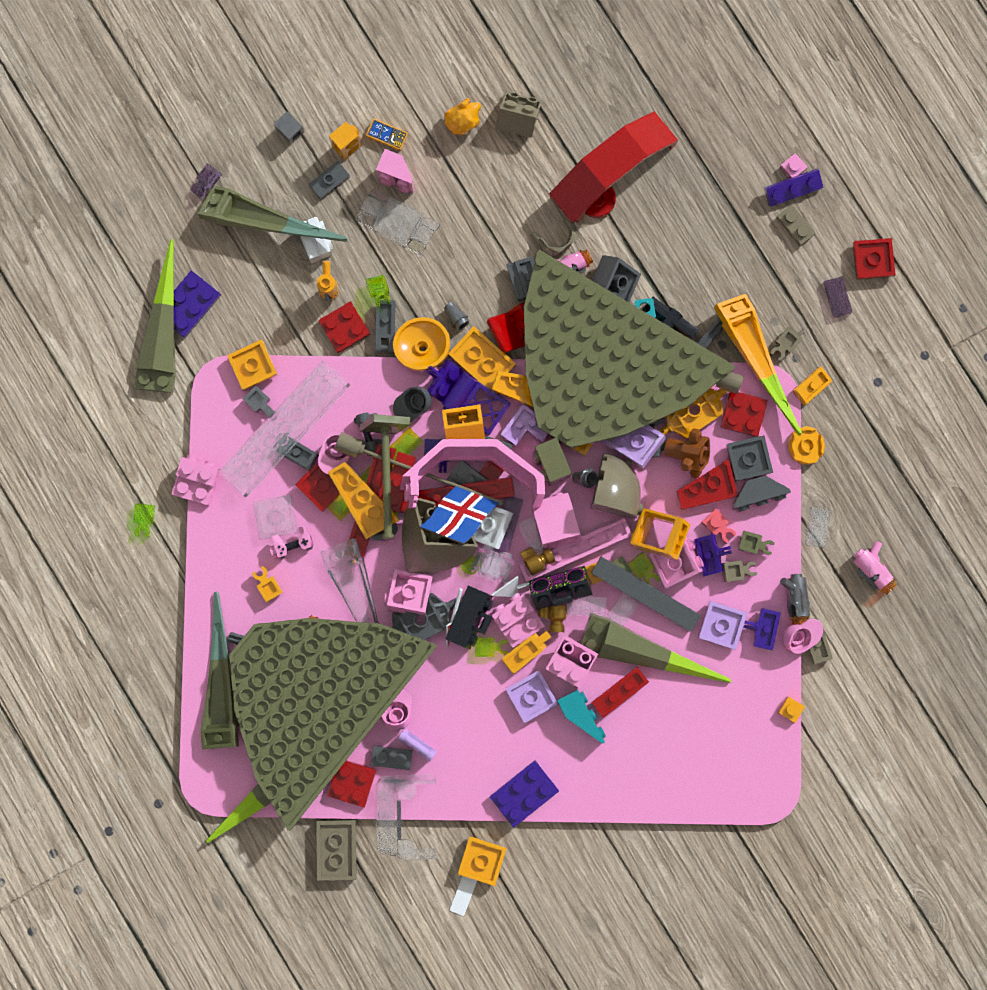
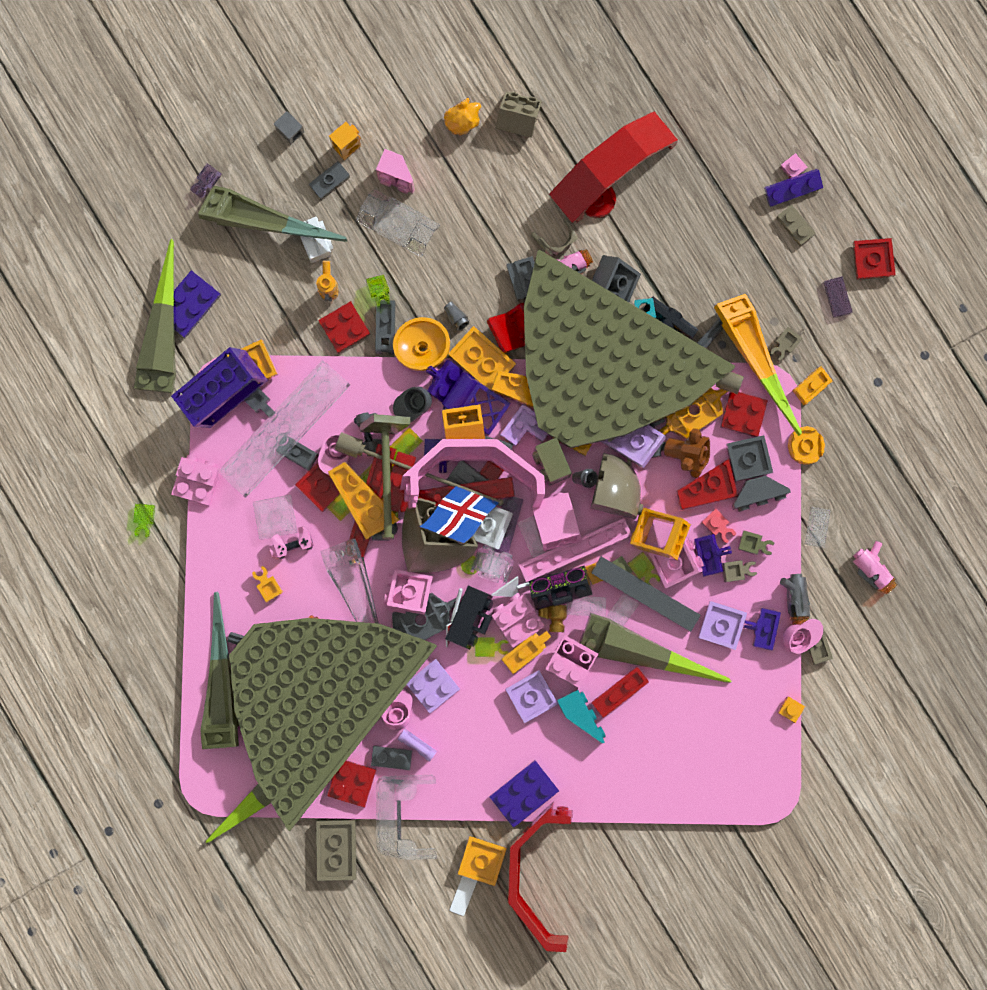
(219, 388): none -> dark purple hose
(387, 134): tile -> none
(432, 686): none -> lavender plate
(534, 562): pearl gold piece -> none
(549, 941): none -> red panel

